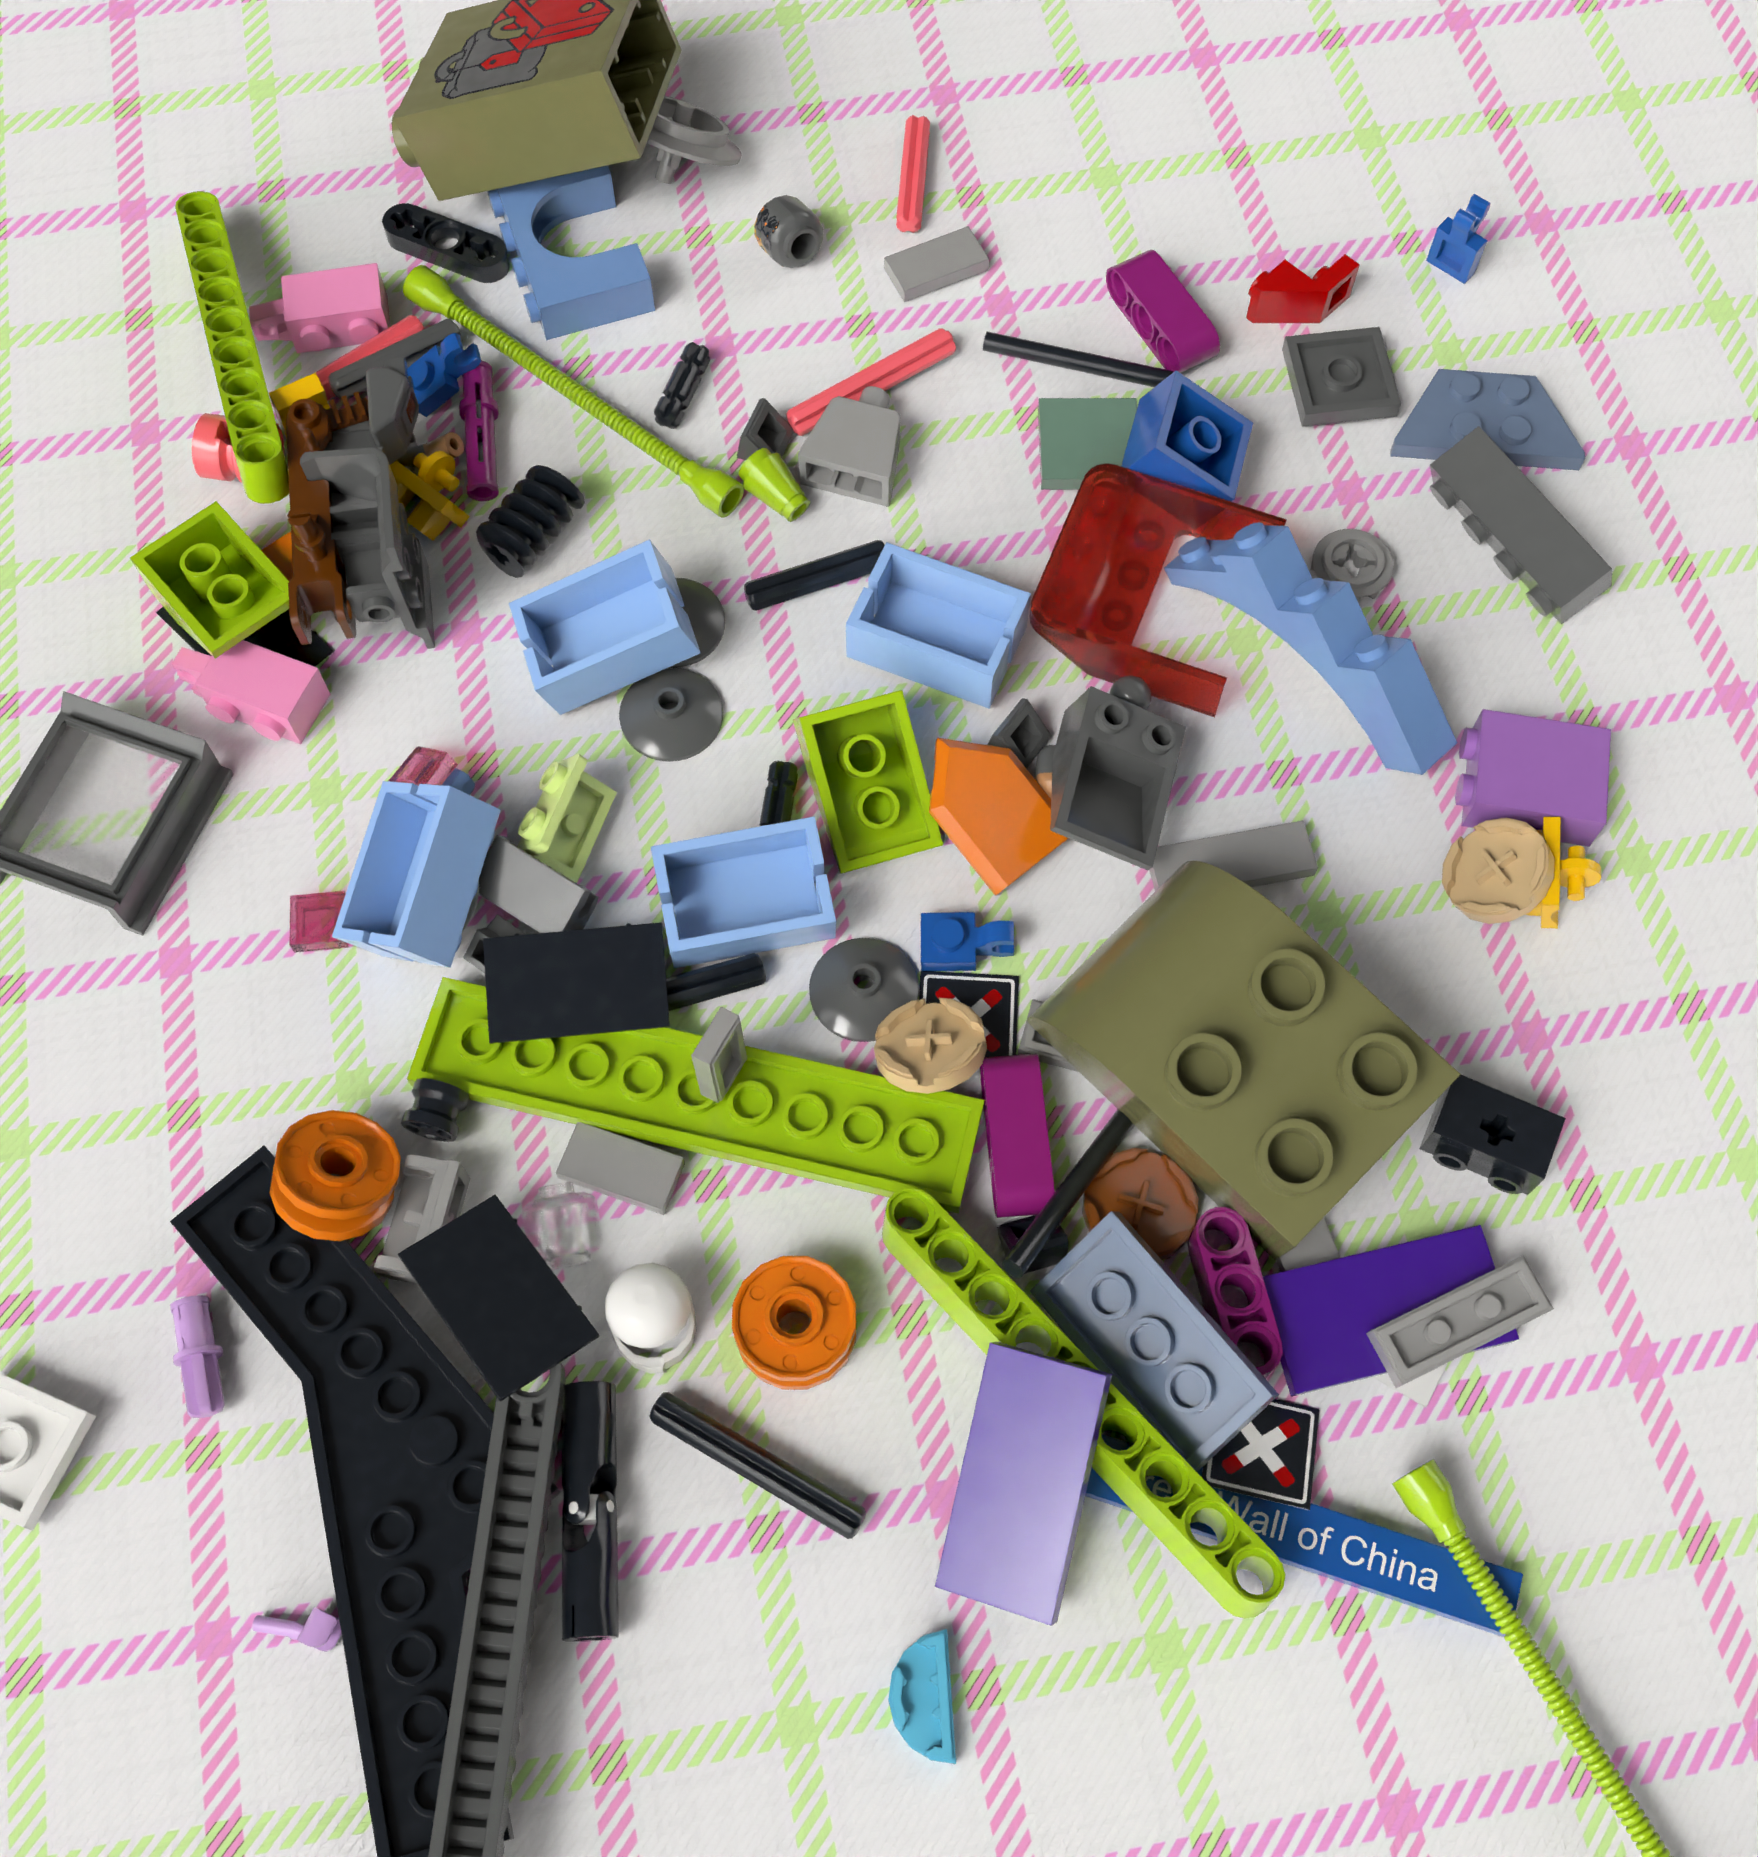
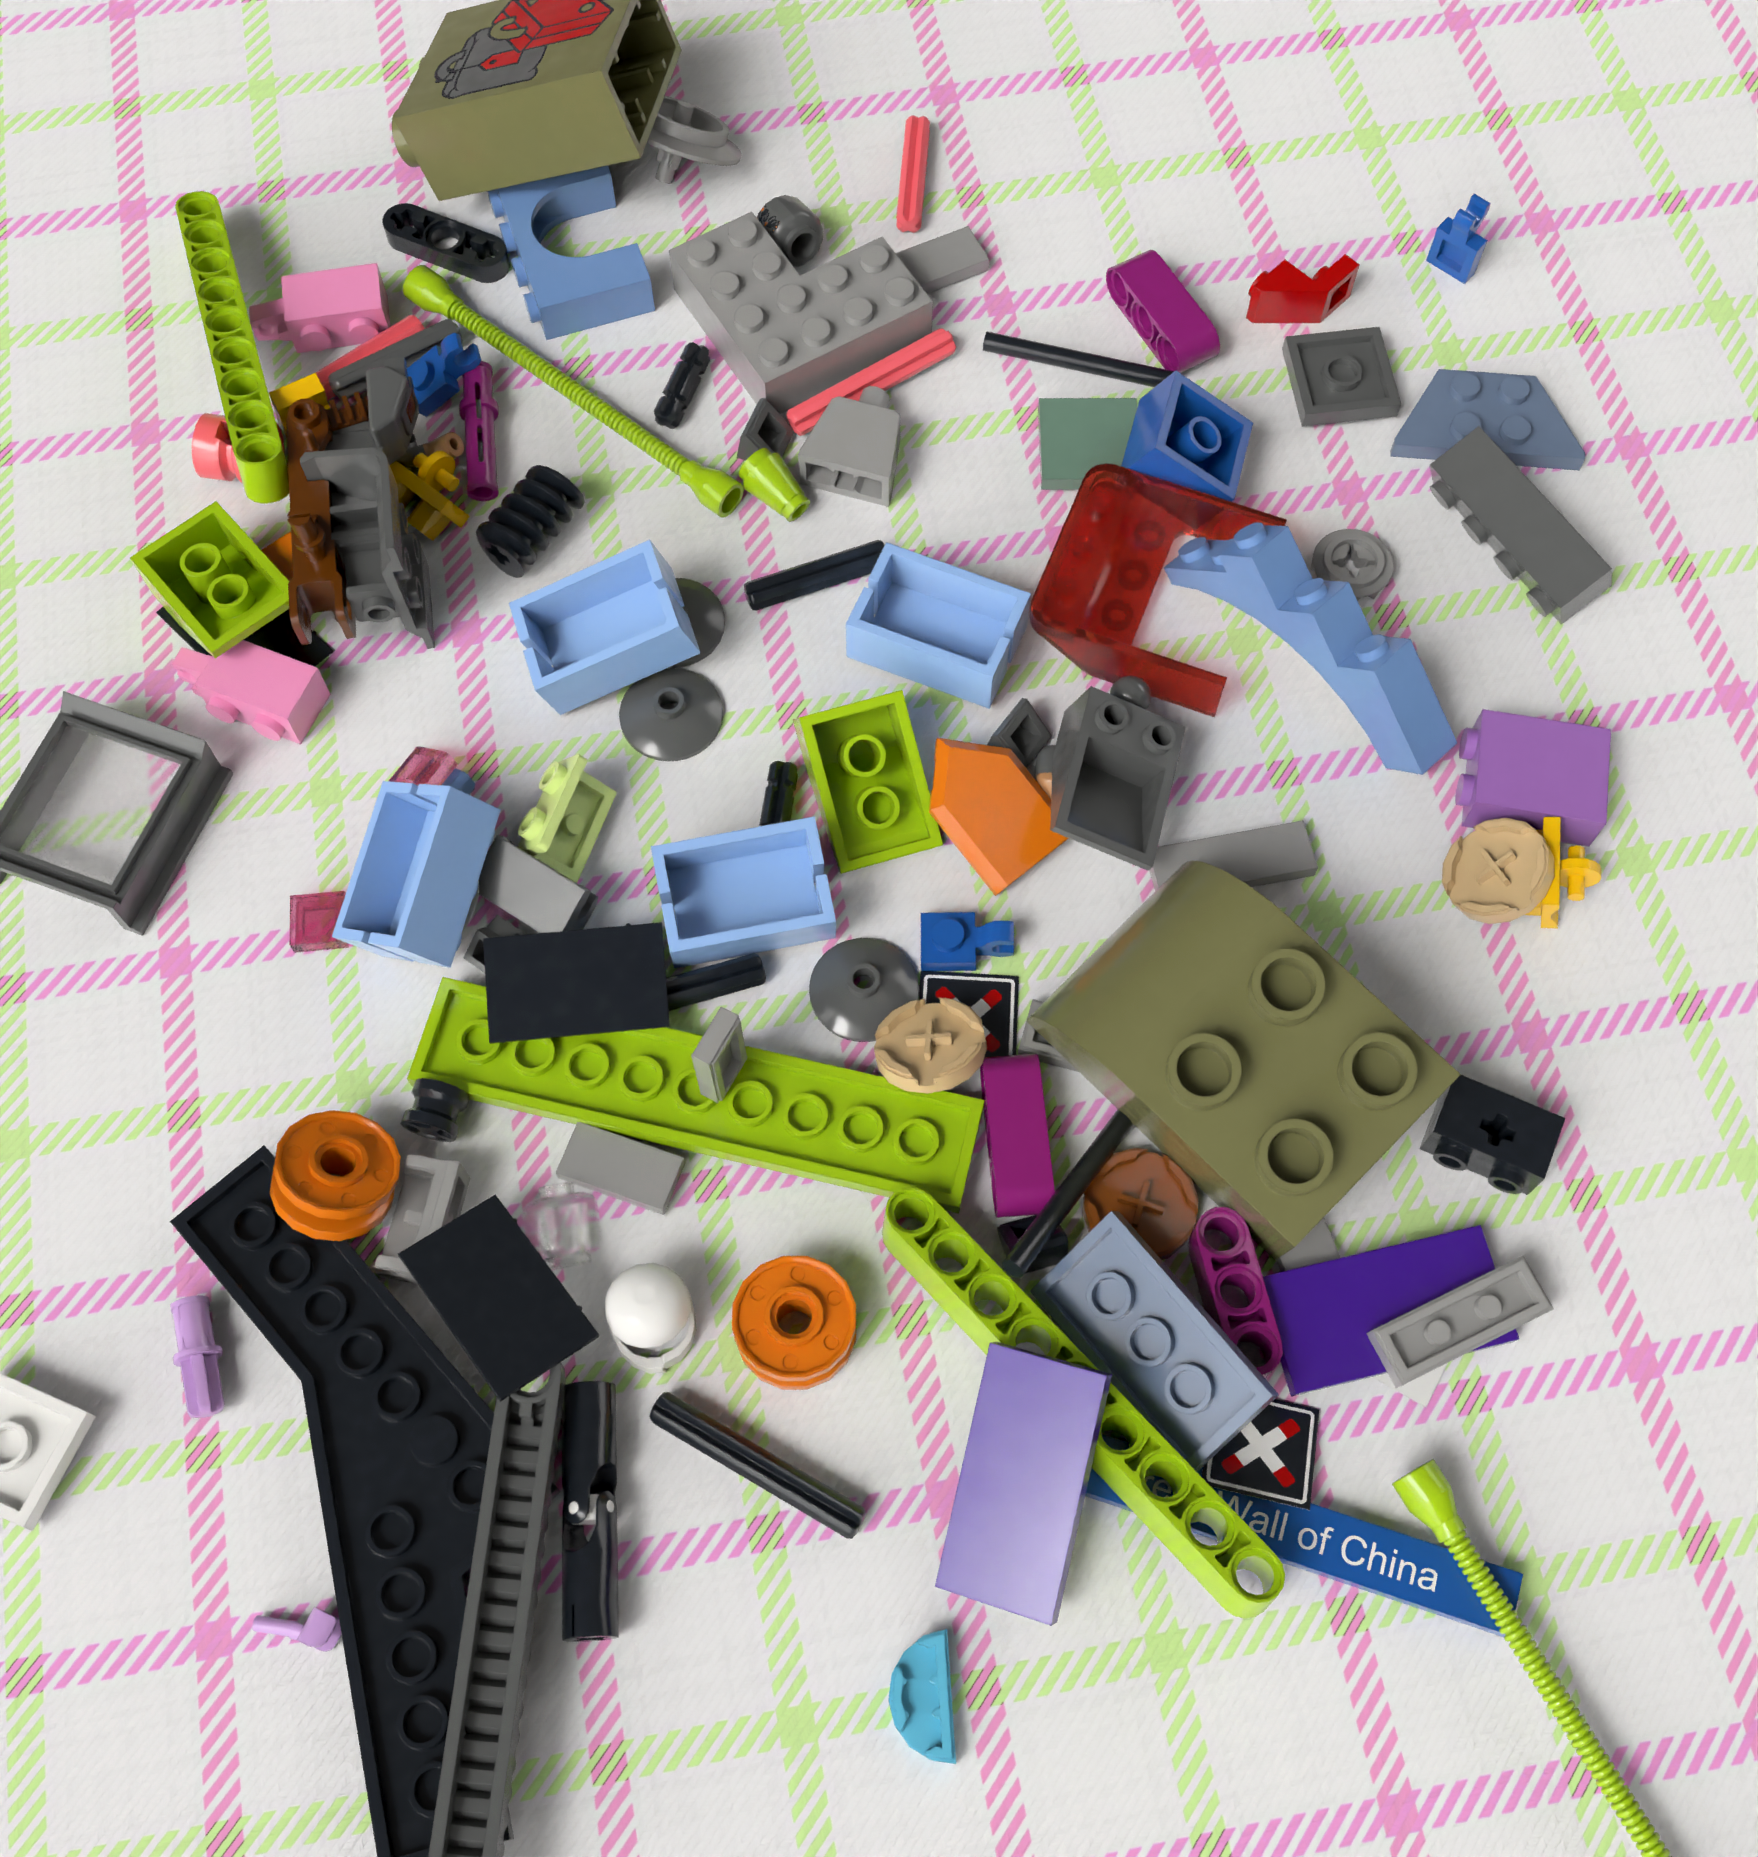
(794, 331): none -> light grey brick

